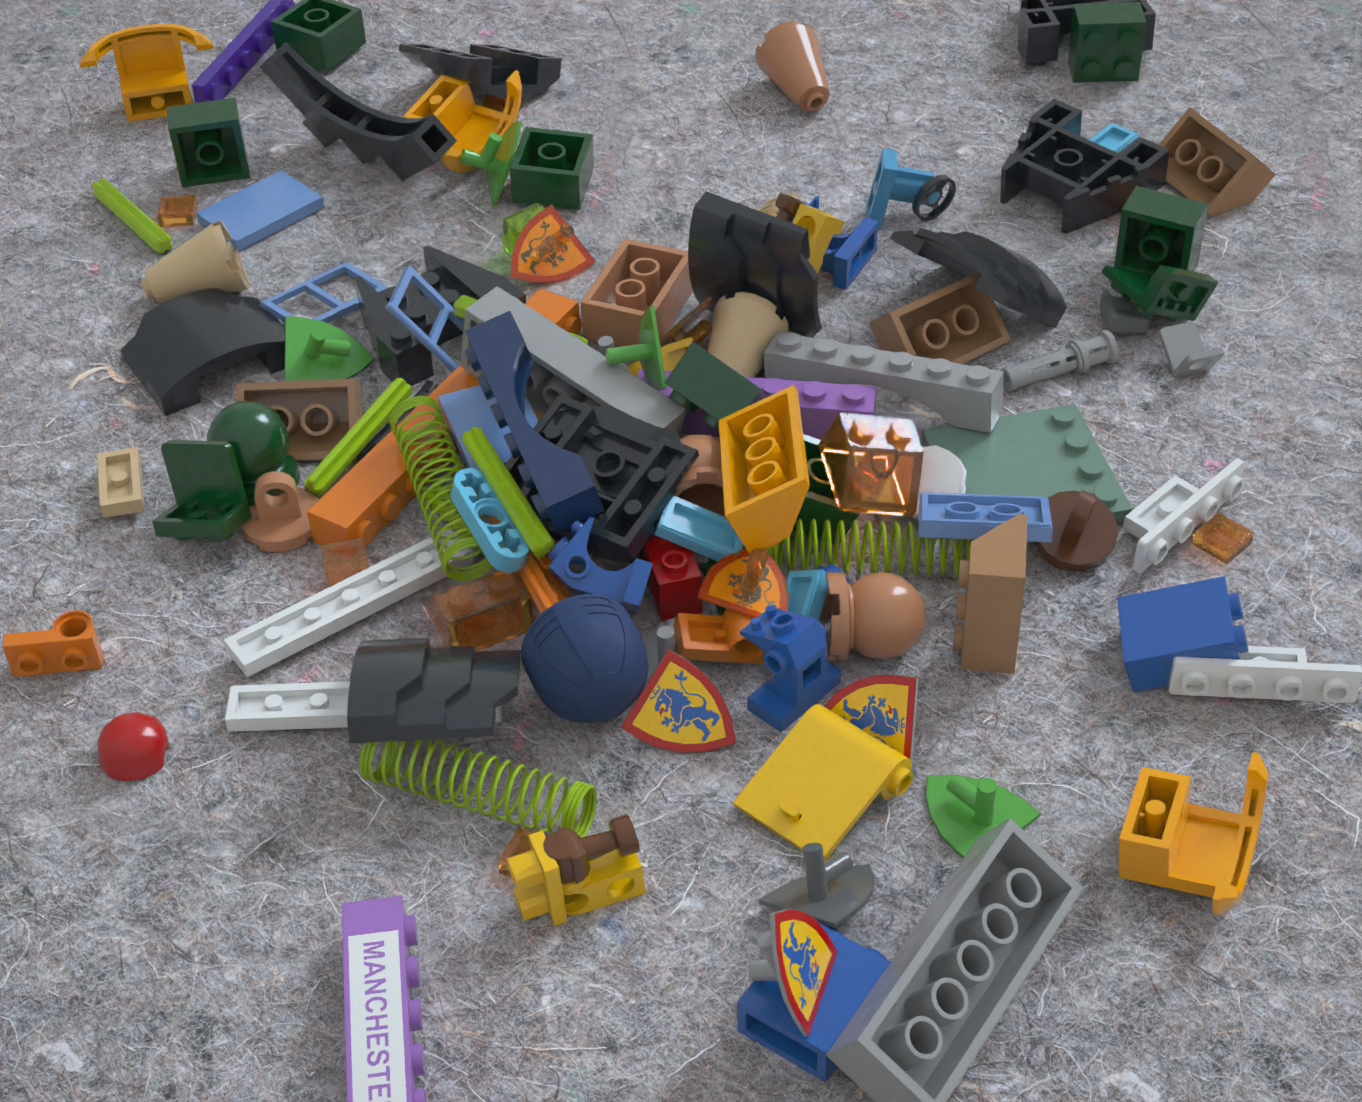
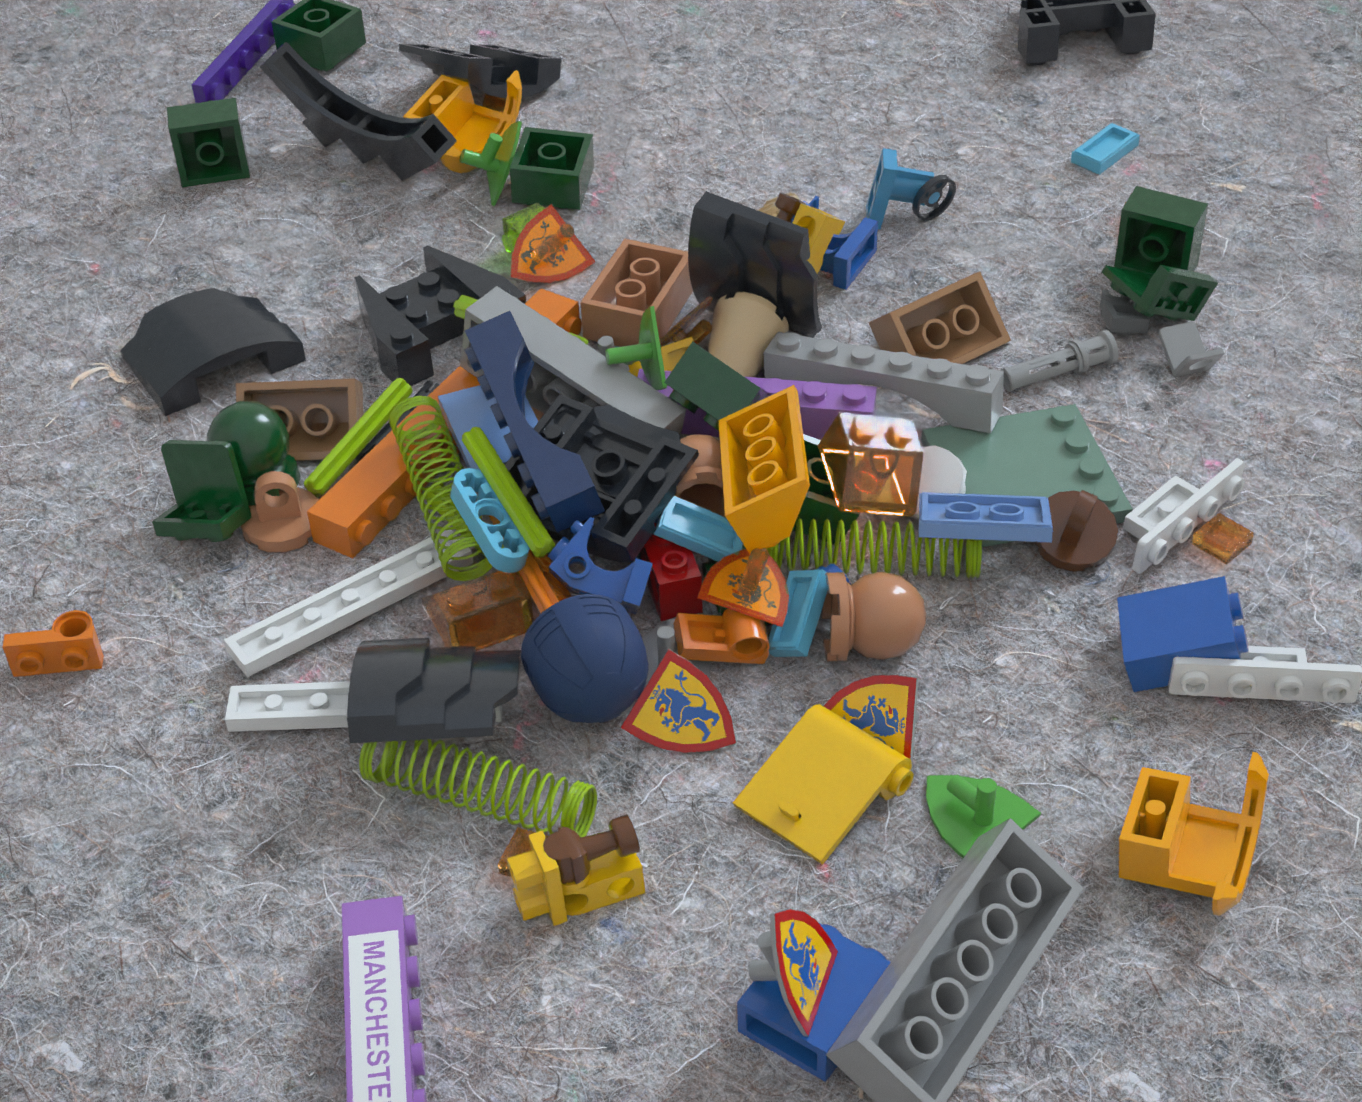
(120, 482): tan plate -> none
(132, 216): lime axle -> none
(132, 746): red hair -> none
(149, 66): light orange piece -> none
(177, 211): clear orange tile -> none
(197, 265): tan cone -> none
(262, 209): medium blue tile -> none
(310, 286): medium blue window -> none
(321, 351): bright green shield -> none
(344, 559): clear orange tile -> none
(446, 311): medium blue window -> none
(795, 64): nougat cone -> none
(798, 658): blue tile -> none
(830, 889): dark grey shield -> none
(992, 598): medium nougat slope -> none
(1004, 273): black slope -> none
(1078, 172): black wedge -> none
(1106, 42): dark green brick -> none
(1212, 166): medium nougat slope -> none

